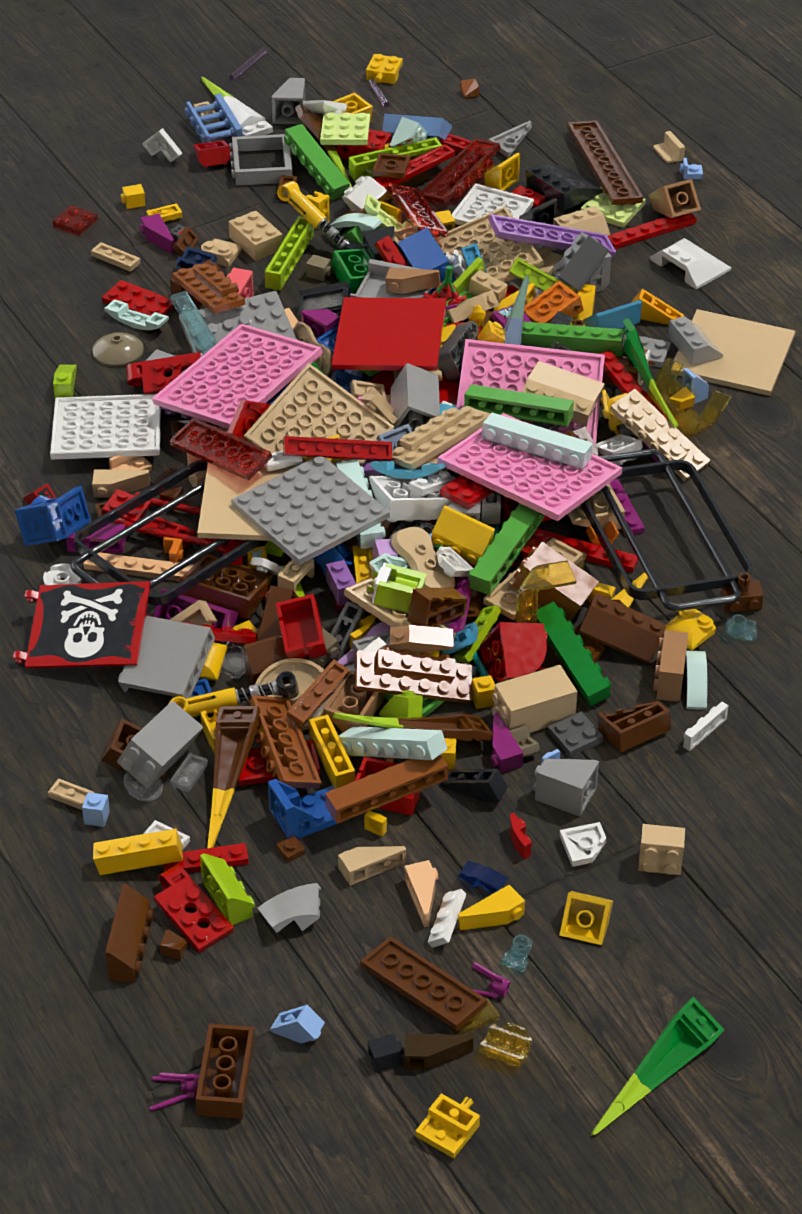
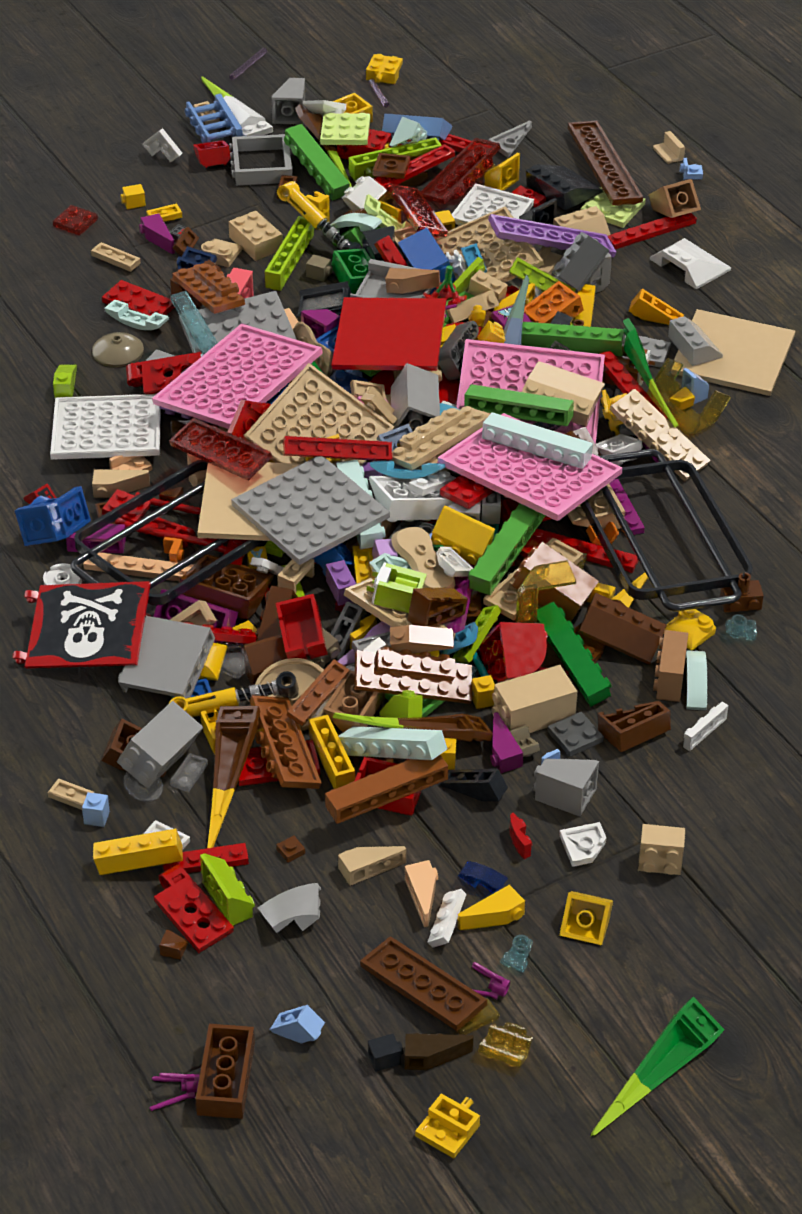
(128, 935): reddish brown slope -> none
(279, 461): white plate -> none
(296, 814): blue bracket -> none
(375, 823): yellow plate -> none
(469, 88): dark orange slope -> none
(614, 317): dark azure slope -> none

